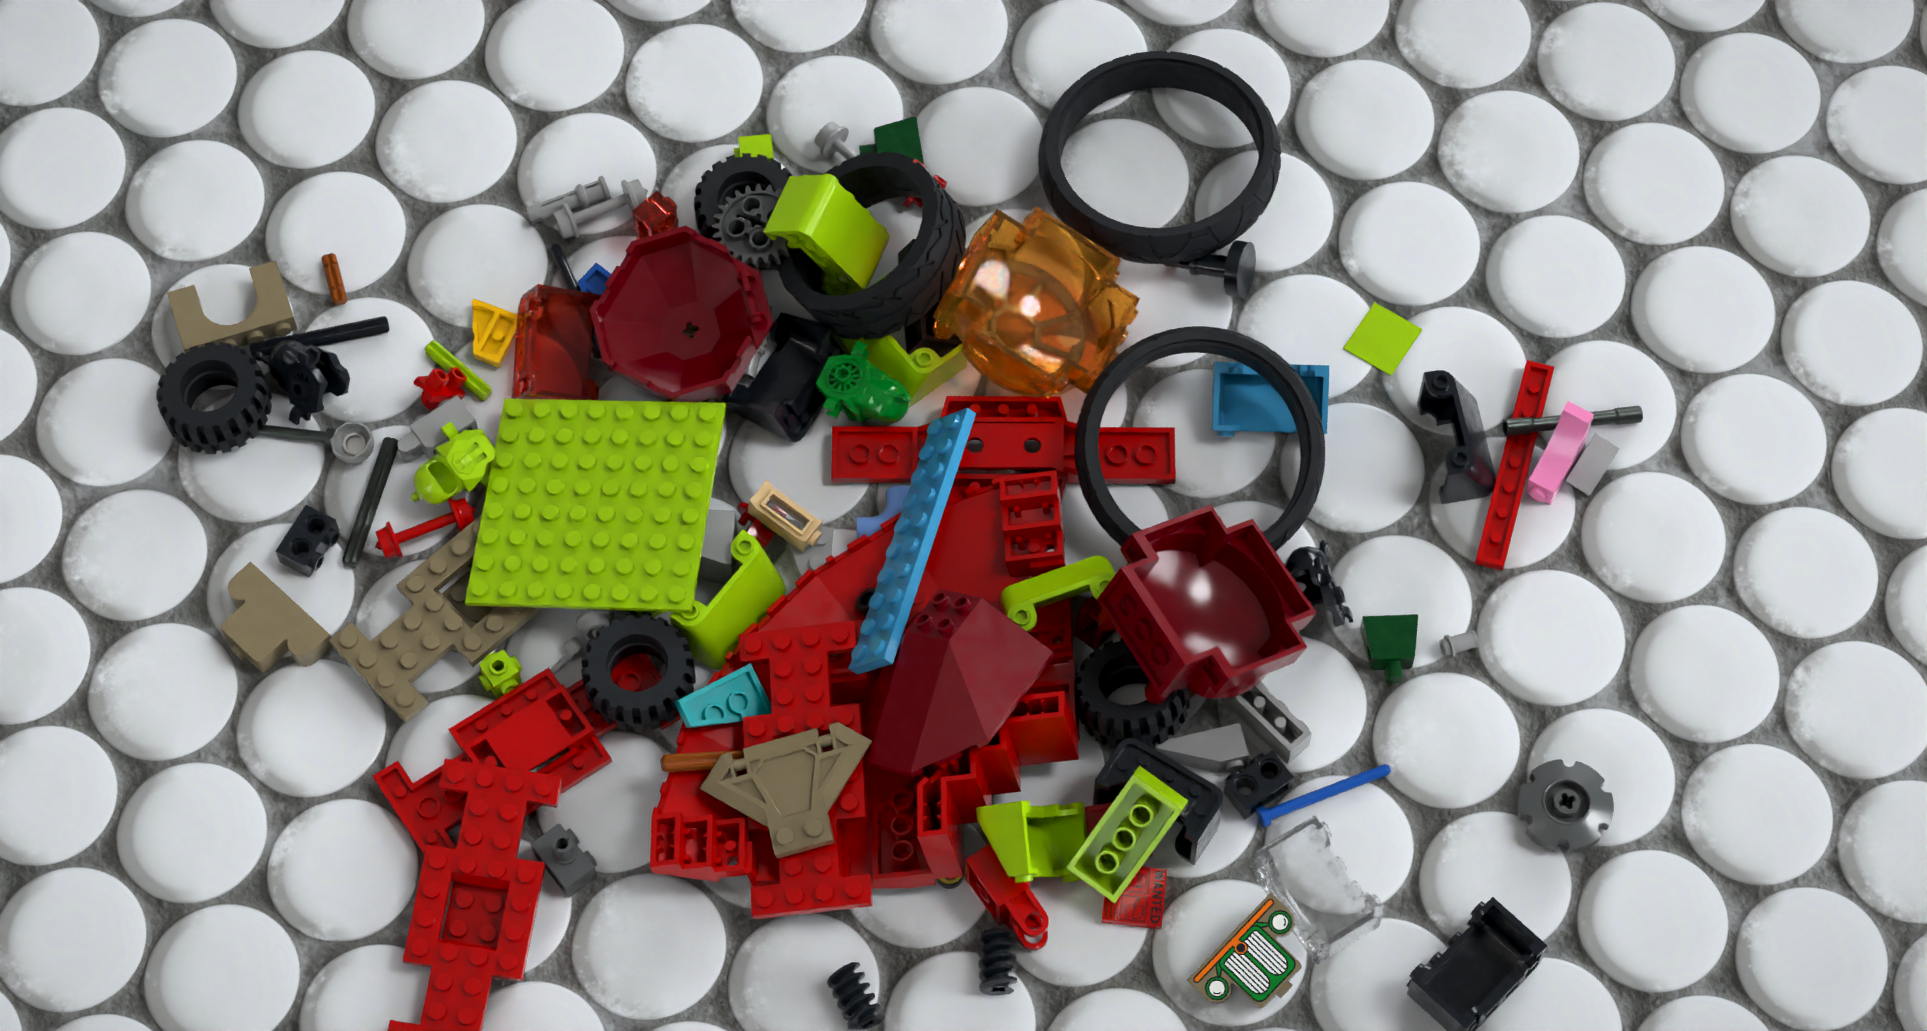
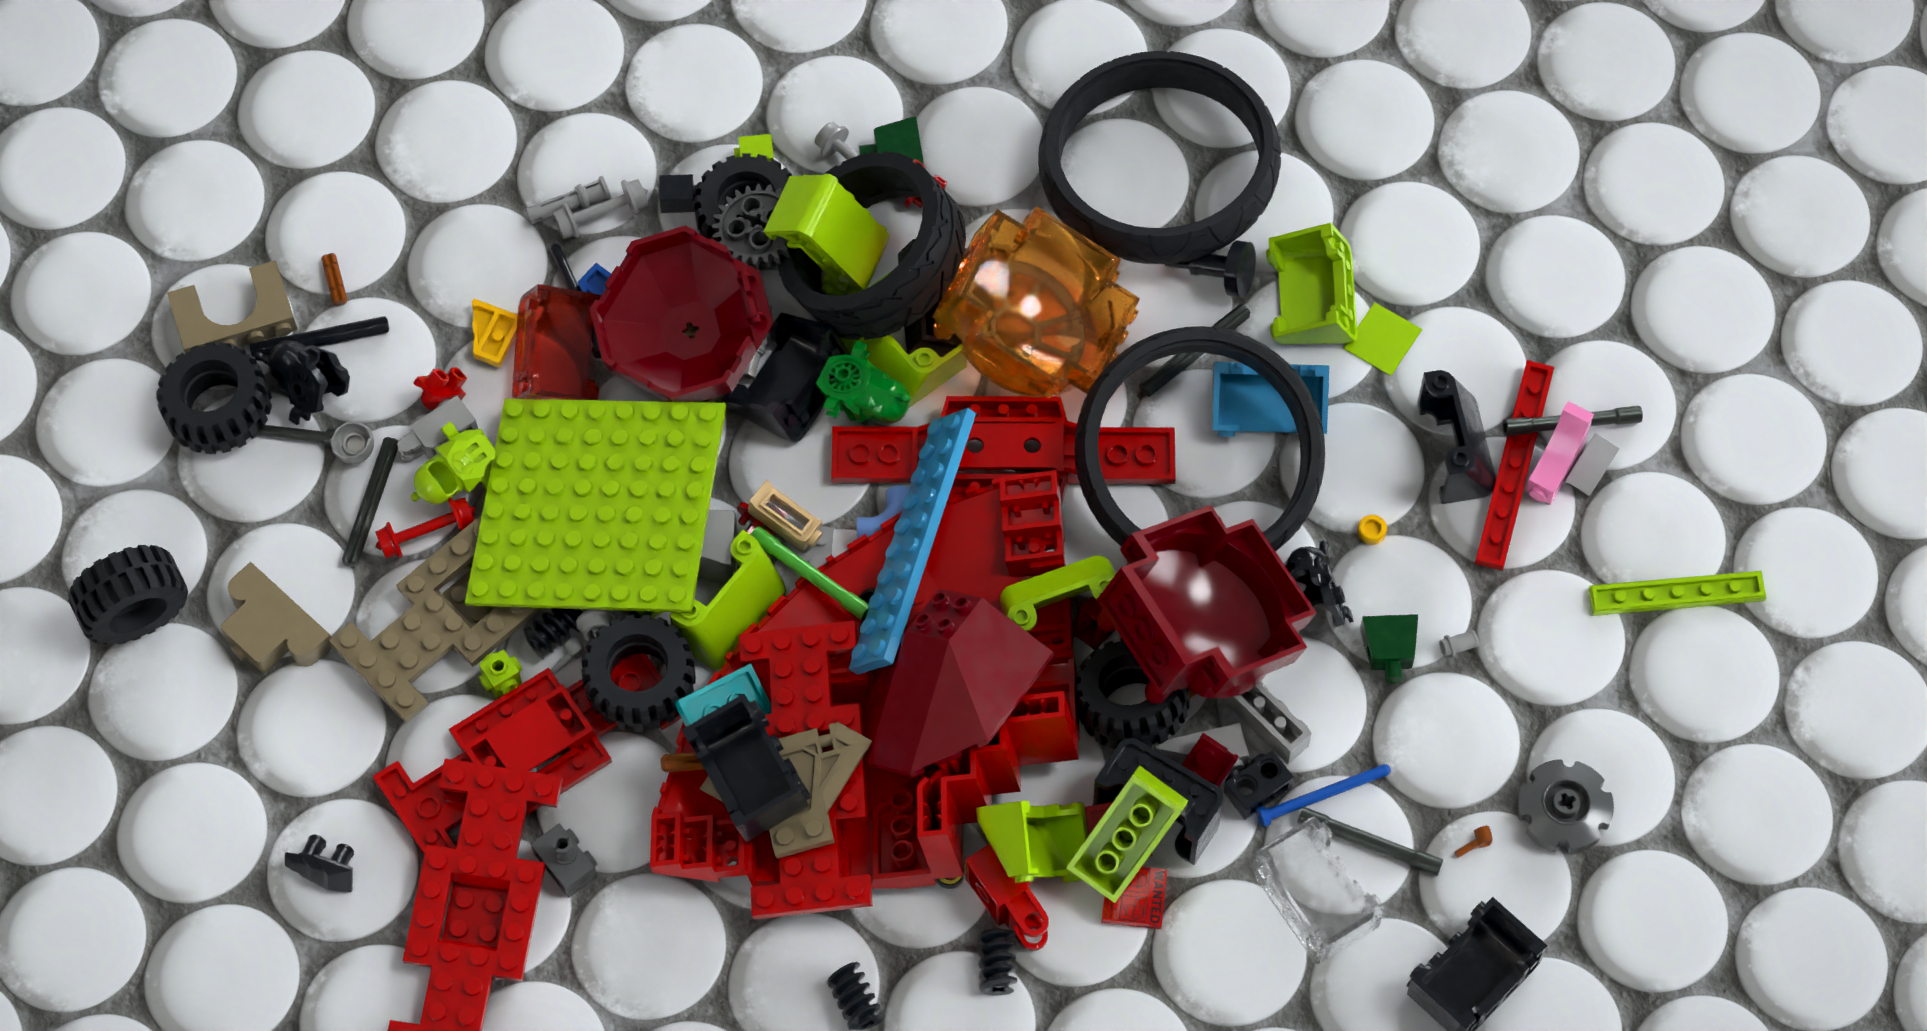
(128, 594): none -> black tyre
(301, 538): black brick -> none
(328, 873): none -> black connector
(447, 361): lime axle -> none
(551, 629): none -> black piece
(655, 216): clear red brick -> none
(676, 193): none -> black brick
(747, 767): none -> black windscreen
(847, 599): none -> bright green piece
(1183, 360): none -> pearl dark grey axle
(1210, 760): none -> dark red plate
(1251, 958): brick -> none
(1314, 287): none -> lime windscreen
(1372, 529): none -> yellow tile
(1416, 858): none -> pearl dark grey piece
(1483, 839): none -> dark orange hand
(1677, 593): none -> lime tile

